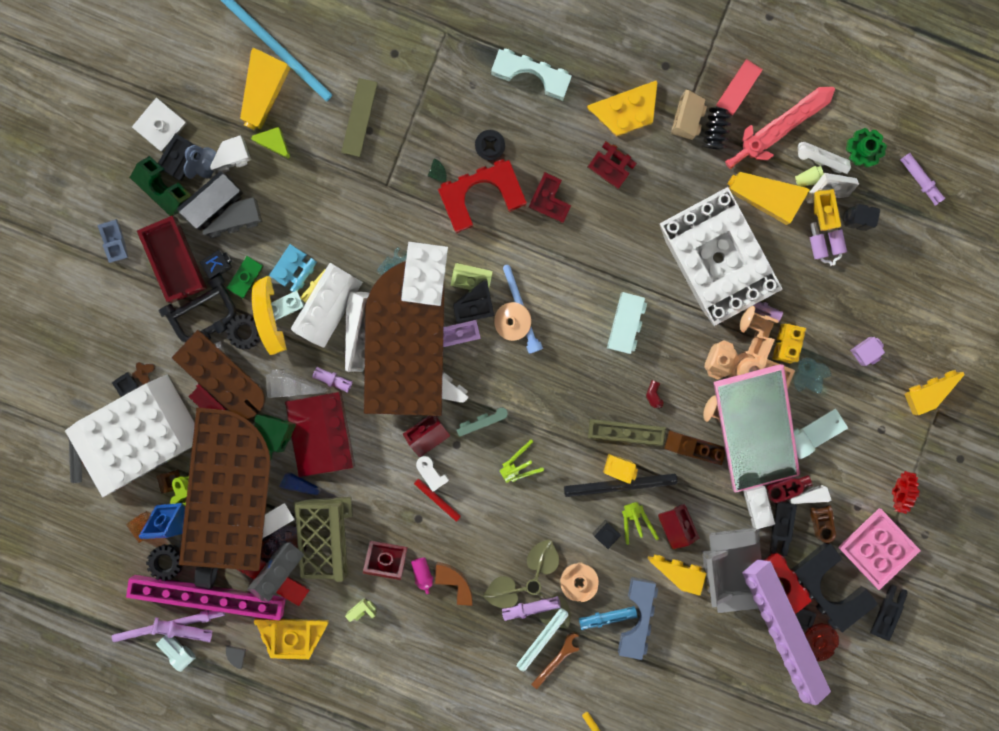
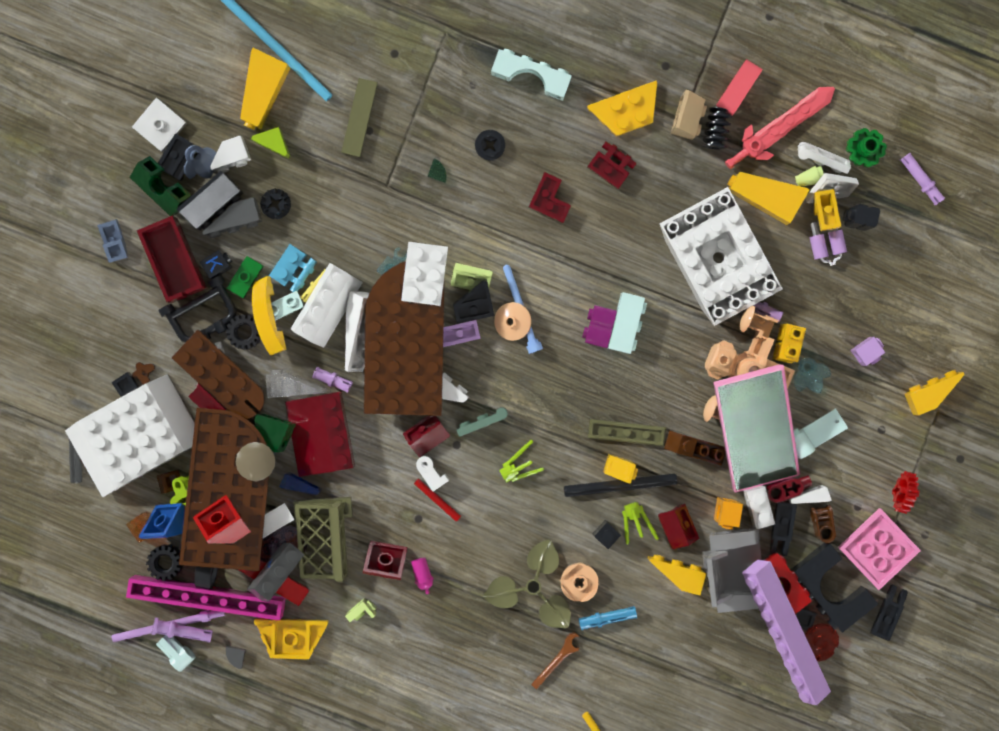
(221, 522): none -> red slope
(255, 461): none -> dark tan dish
(284, 204): none -> black gear
(450, 575): dark orange brick -> none
(499, 175): red arch -> none
(524, 610): lavender pin -> none
(542, 639): light aqua axle -> none
(600, 326): none -> magenta brick
(632, 642): sand blue arch -> none
(652, 396): dark red arm -> none
(728, 513): none -> light orange brick

